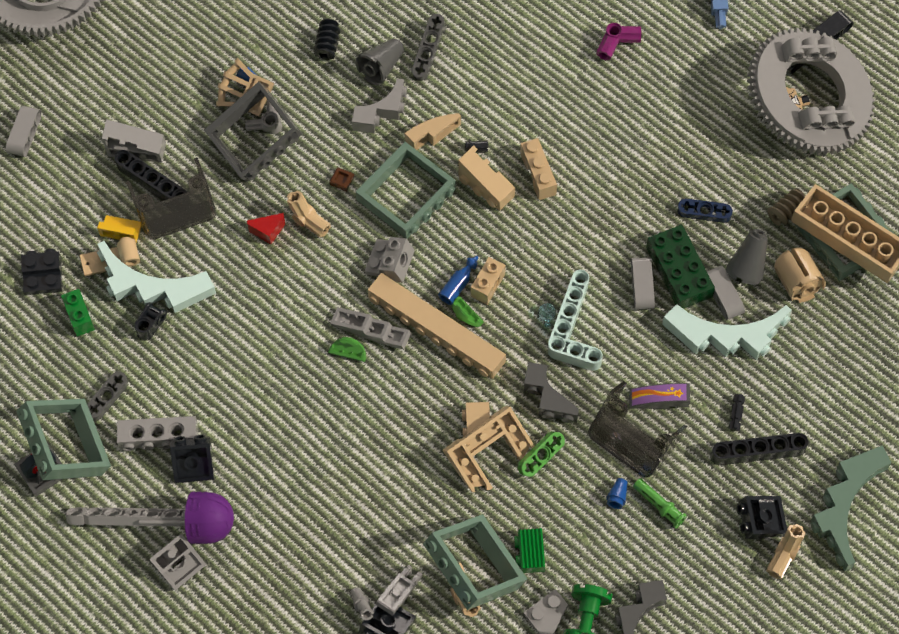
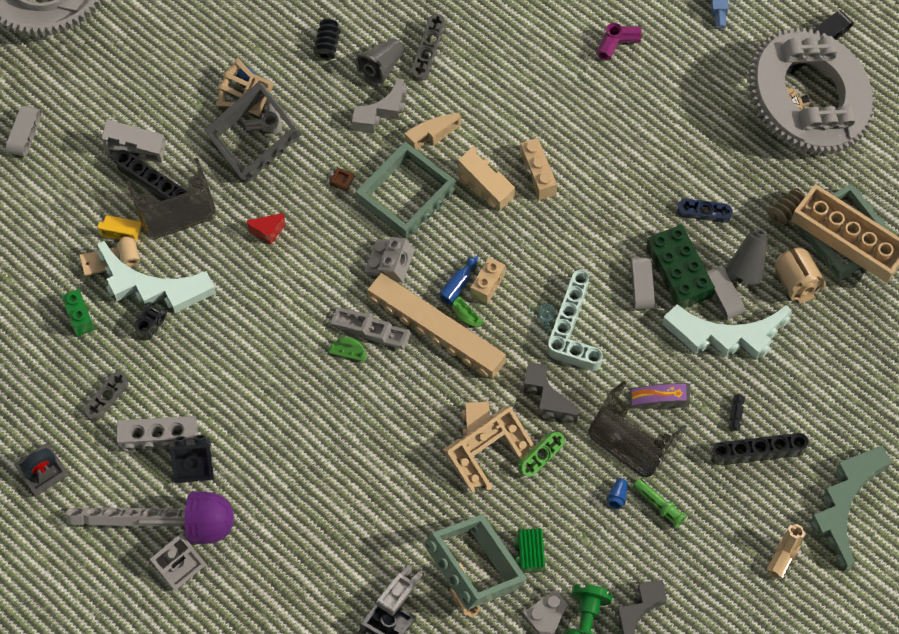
(41, 272): black plate -> none
(86, 429): sand green window -> none
(306, 215): tan piece -> none
(361, 603): light grey pin -> none
(480, 145): black pin -> none
(762, 517): black plate -> none

